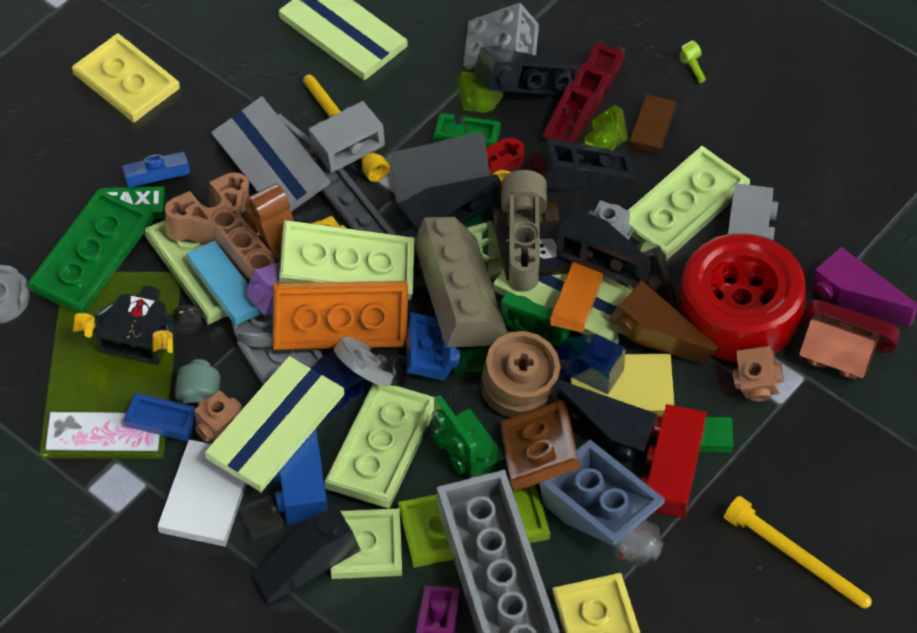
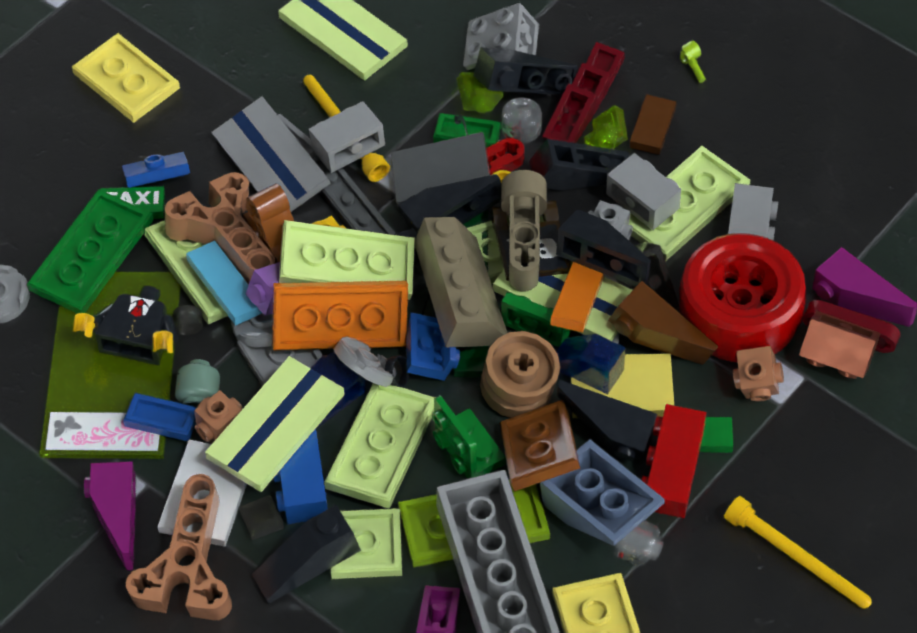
(114, 502): none -> magenta slope
(166, 572): none -> nougat beam
(521, 120): none -> clear head
(643, 191): none -> light grey brick

